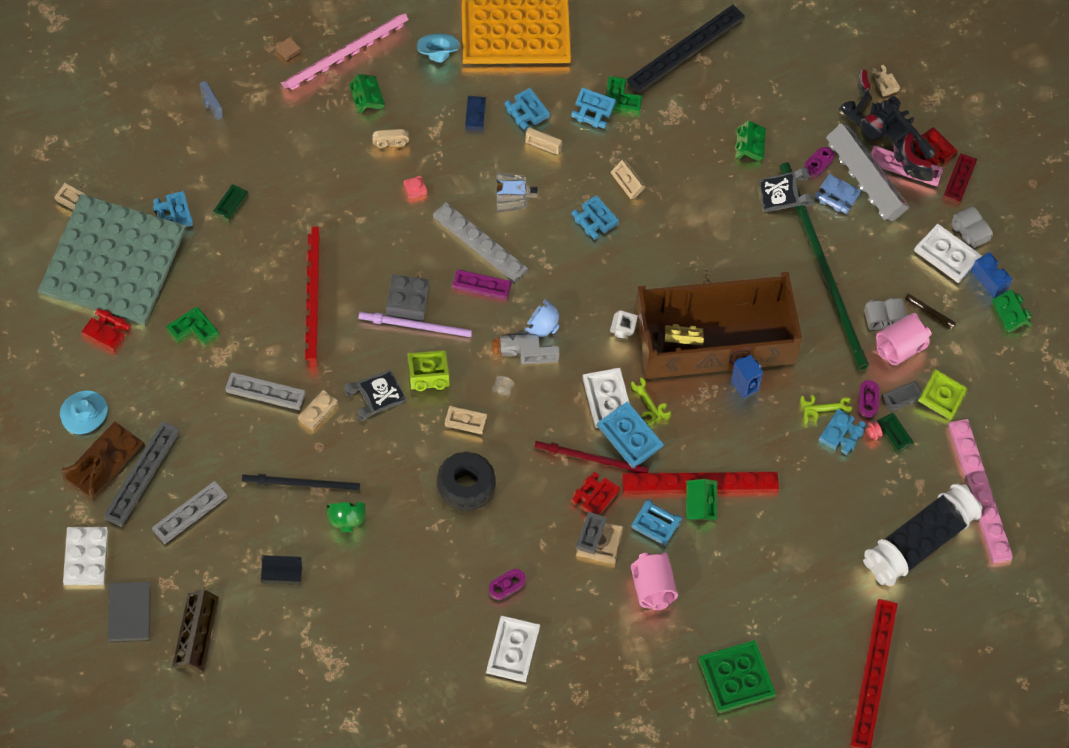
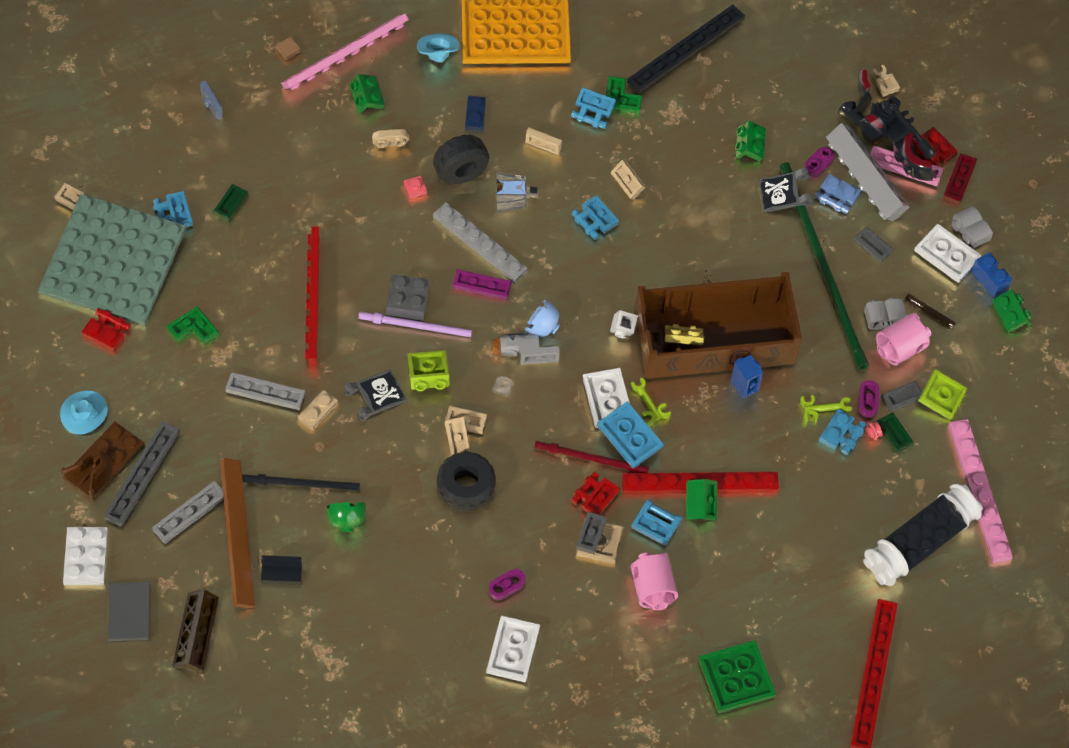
(237, 533): none -> dark orange tile
(457, 435): none -> tan plate
(461, 159): none -> black tyre
(532, 107): dark azure plate -> none
(873, 245): none -> dark grey tile

